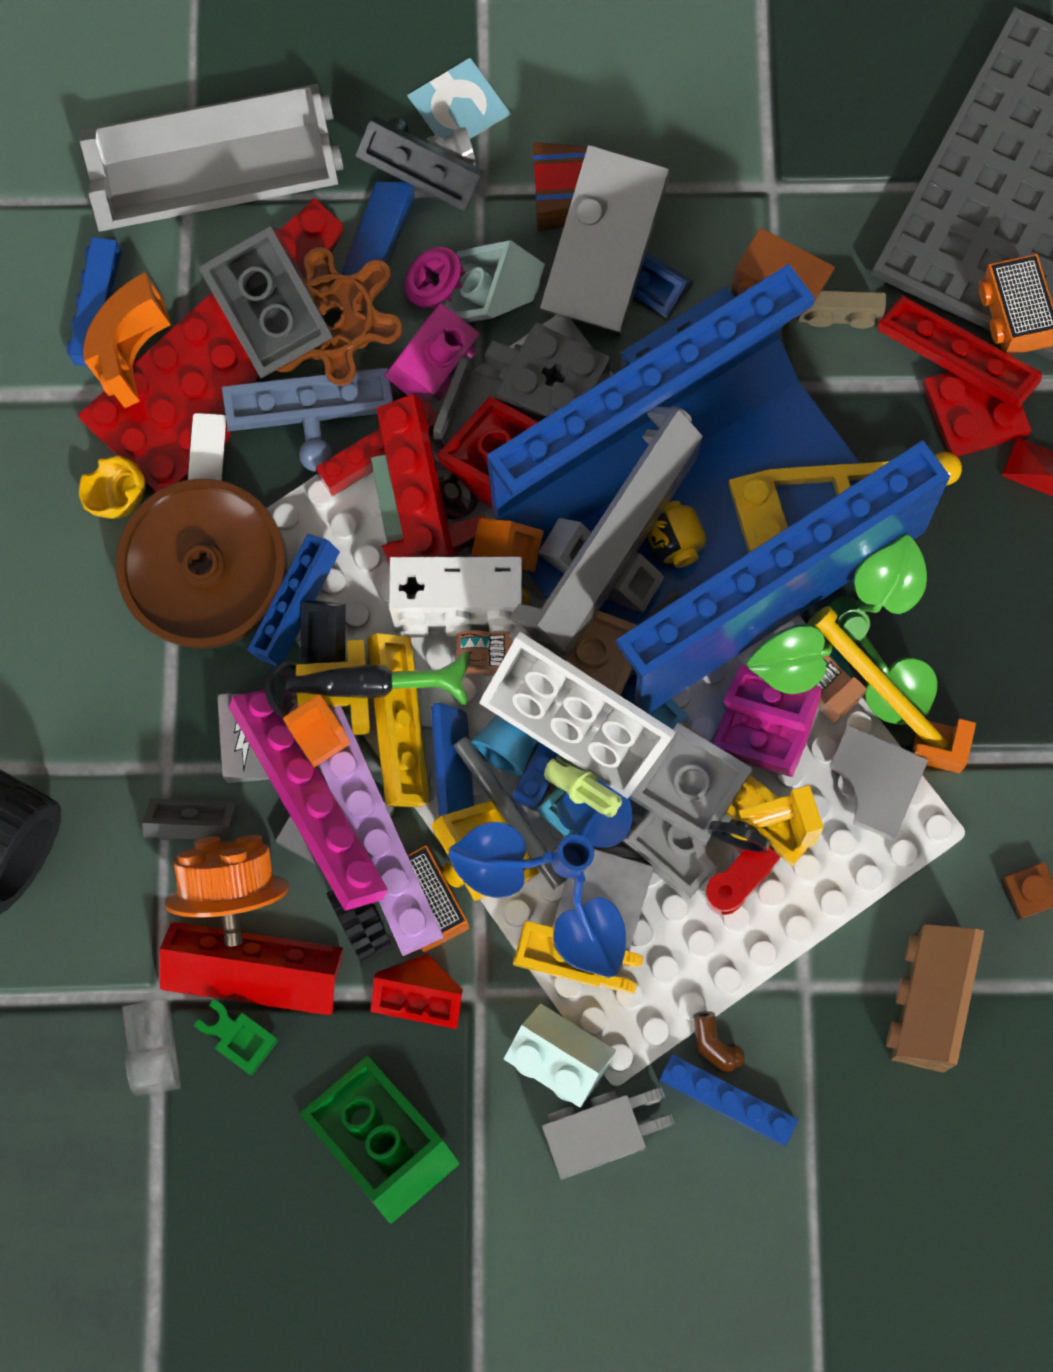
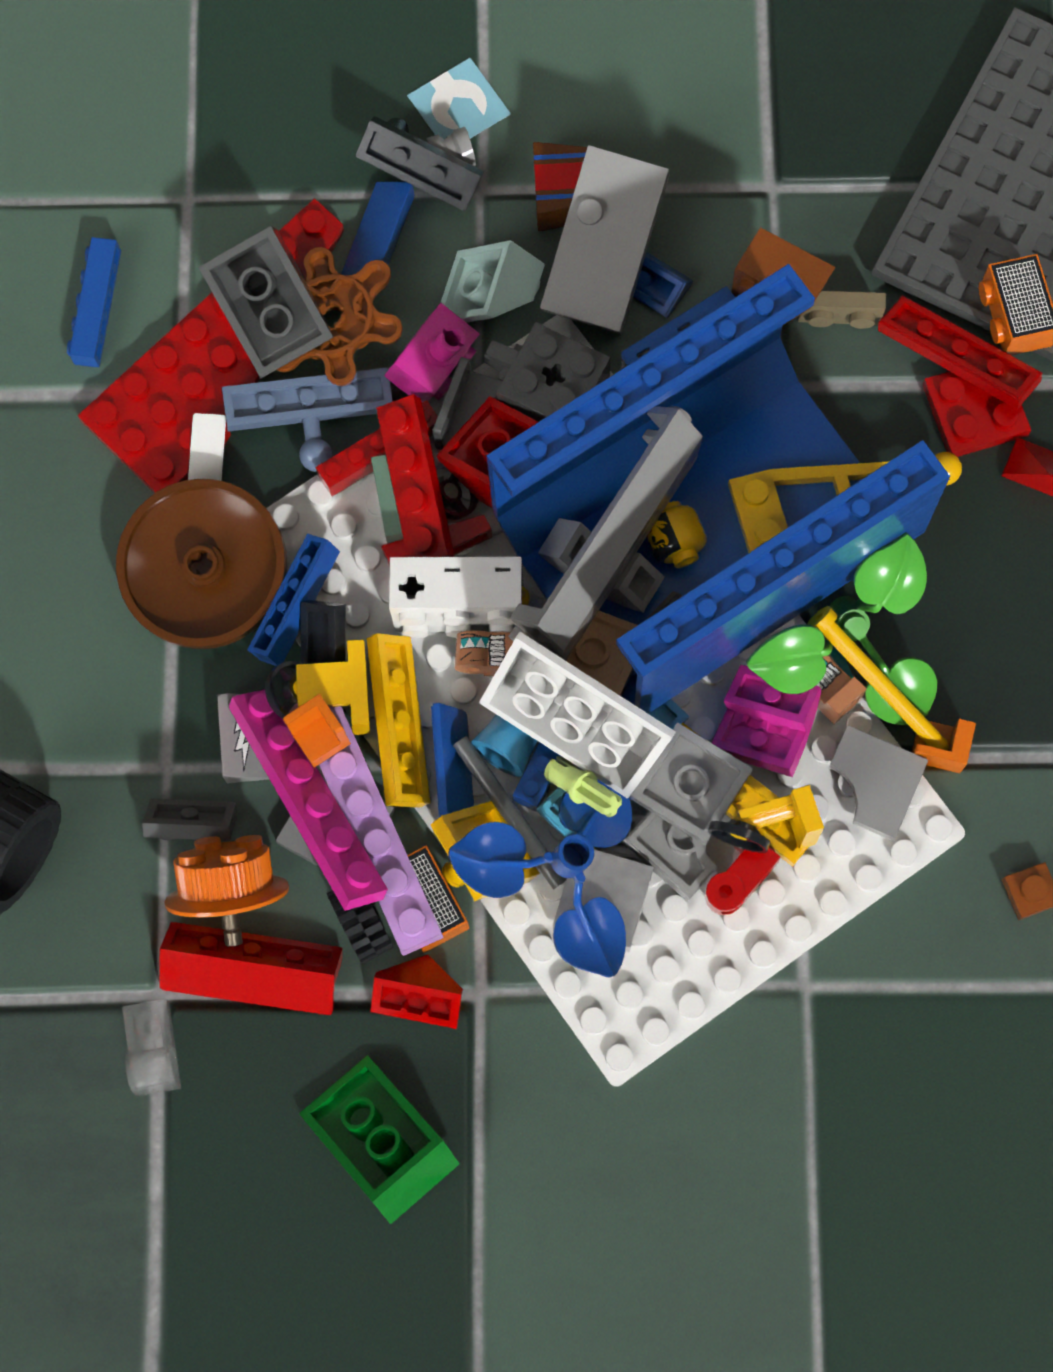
(113, 488): yellow hair -> none
(120, 331): orange arch -> none
(210, 157): light grey panel -> none
(241, 1041): green plate -> none
(378, 681): black piece -> none
(419, 281): dark pink gear -> none
(507, 539): orange panel -> none
(539, 954): yellow hinge -> none
(559, 1055): light aqua brick -> none
(601, 1132): light grey hinge -> none
(710, 1047): reddish brown arm -> none
(728, 1100): blue piece -> none
(935, 996): medium nougat slope -> none

